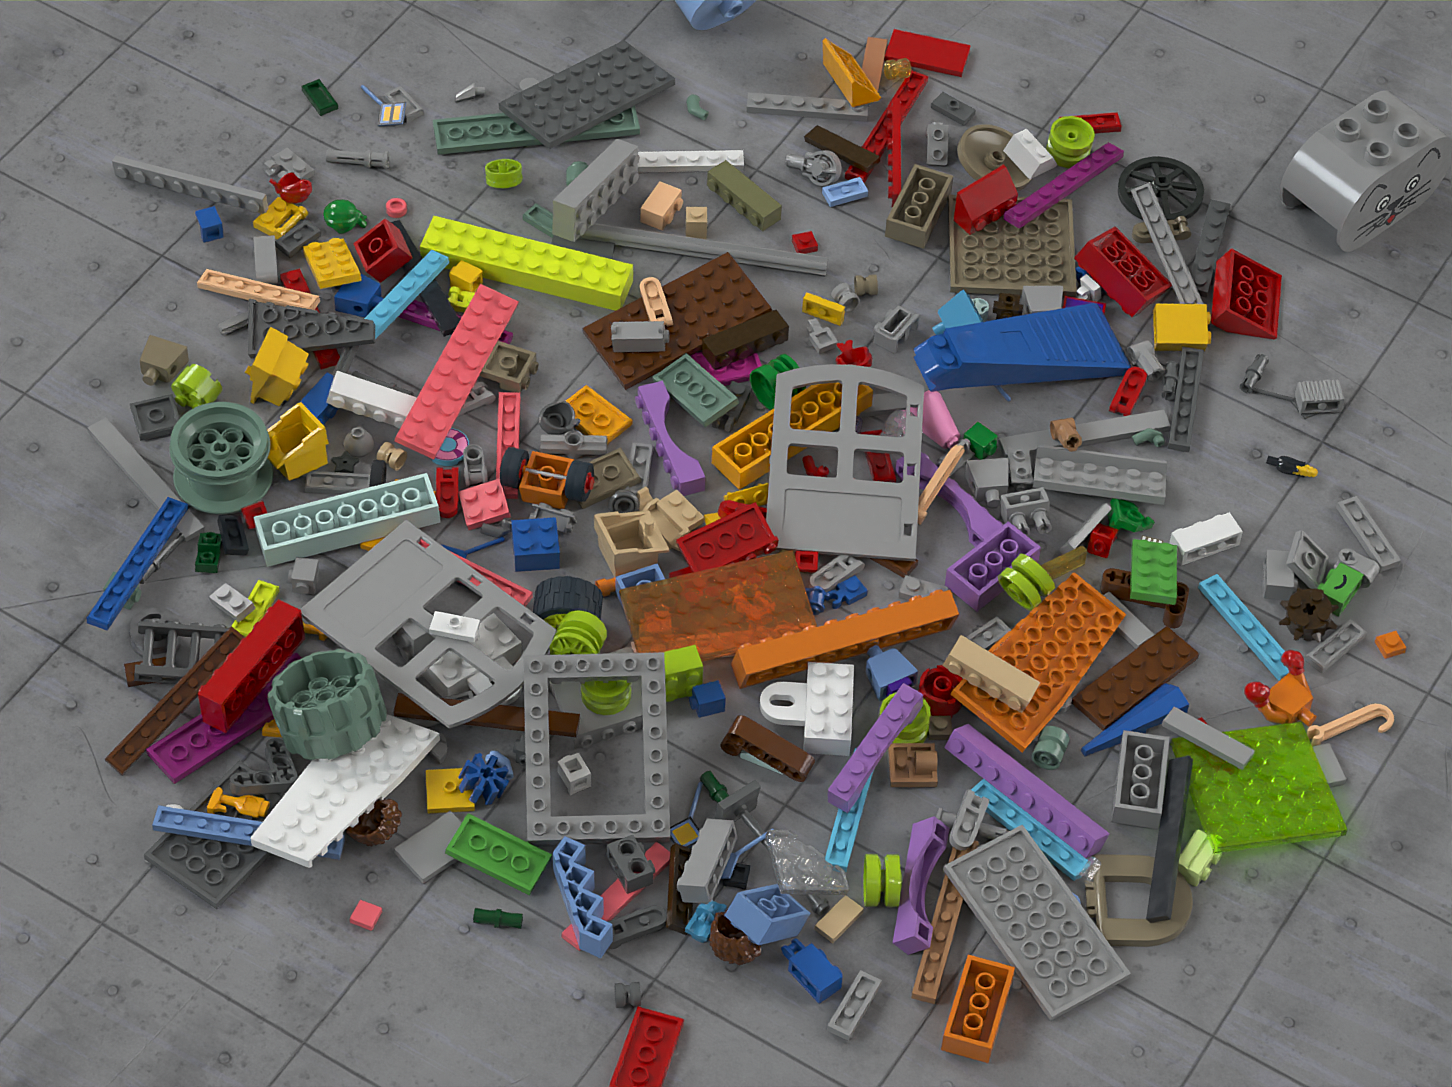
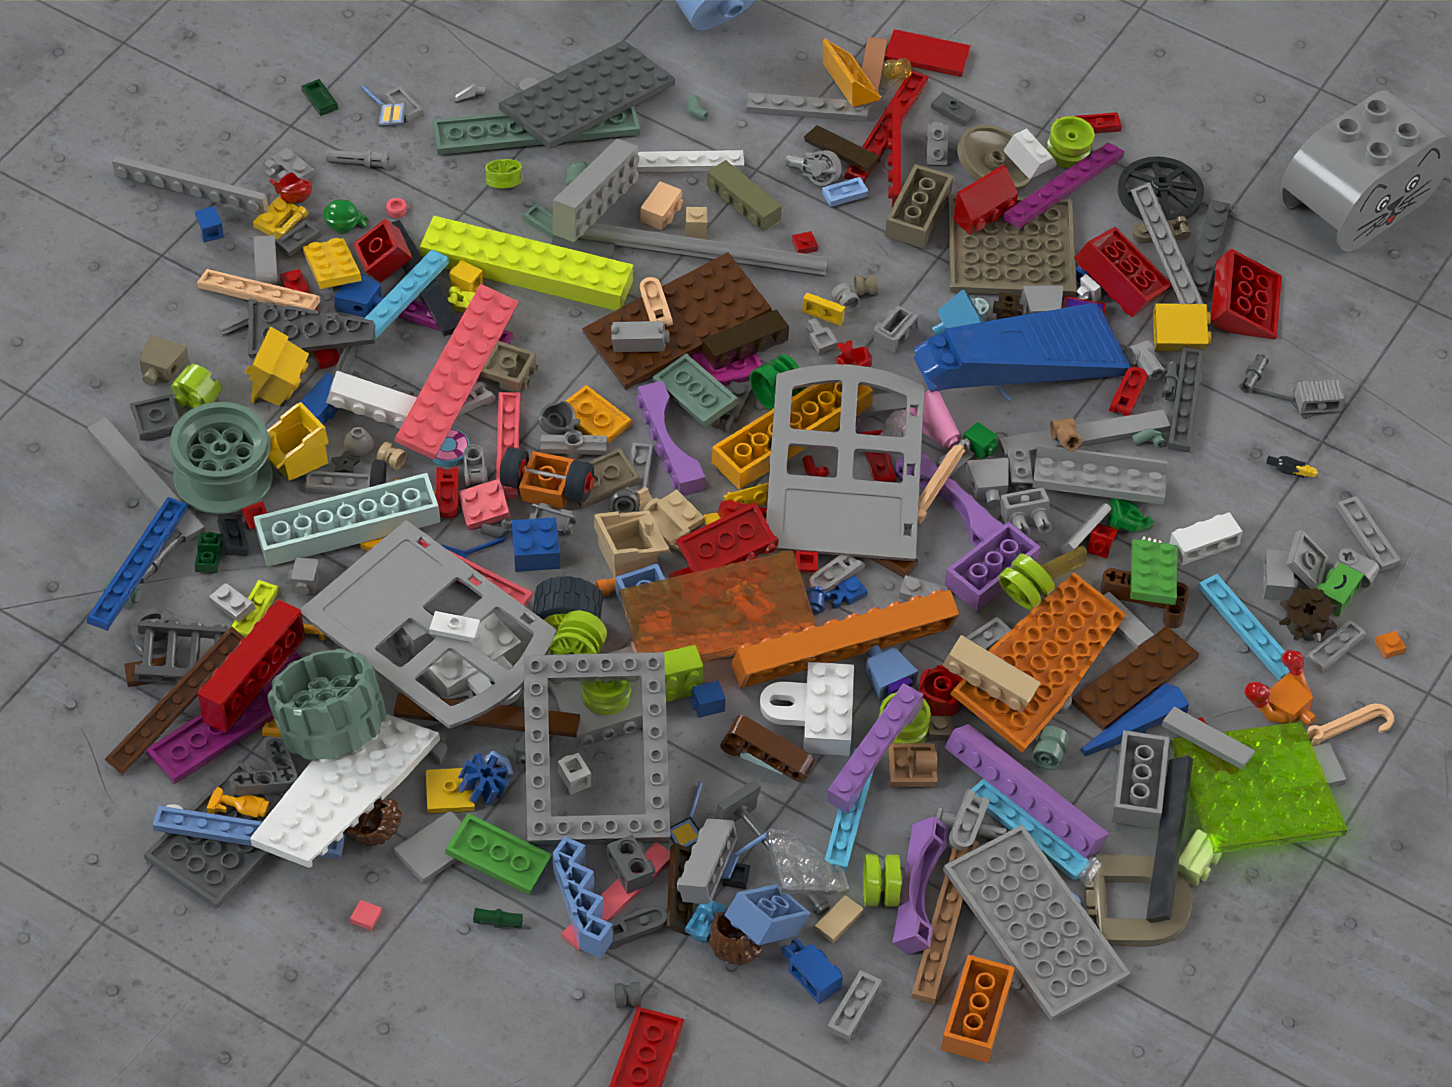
(717, 791): dark green pin -> none

